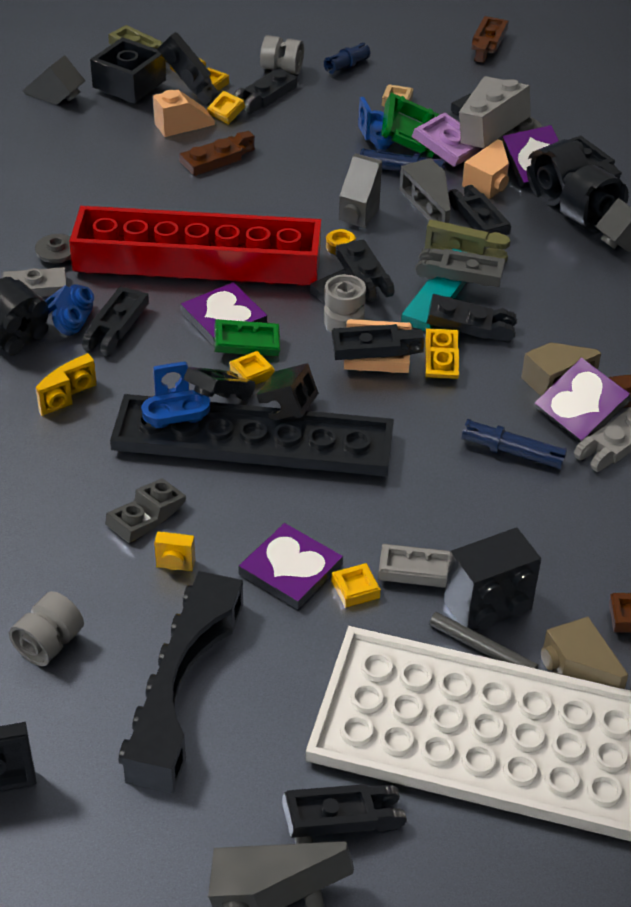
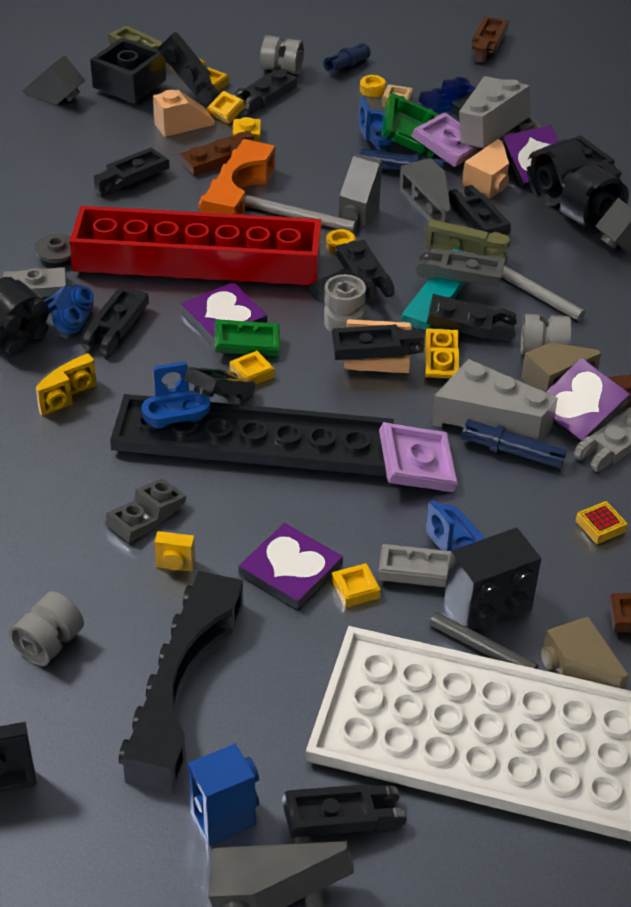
(130, 170): none -> black hinge
(223, 793): none -> blue brick
(247, 124): none -> yellow plate
(249, 165): none -> orange arch
(291, 211): none -> light grey bar
(292, 389): black hinge -> none
(372, 85): none -> yellow tile
(418, 457): none -> lavender tile
(450, 527): none -> blue bracket
(451, 90): none -> clear blue slope
(494, 400): none -> light grey wedge
(538, 331): none -> light grey wheel
(543, 294): none -> light grey bar
(601, 522): none -> tile

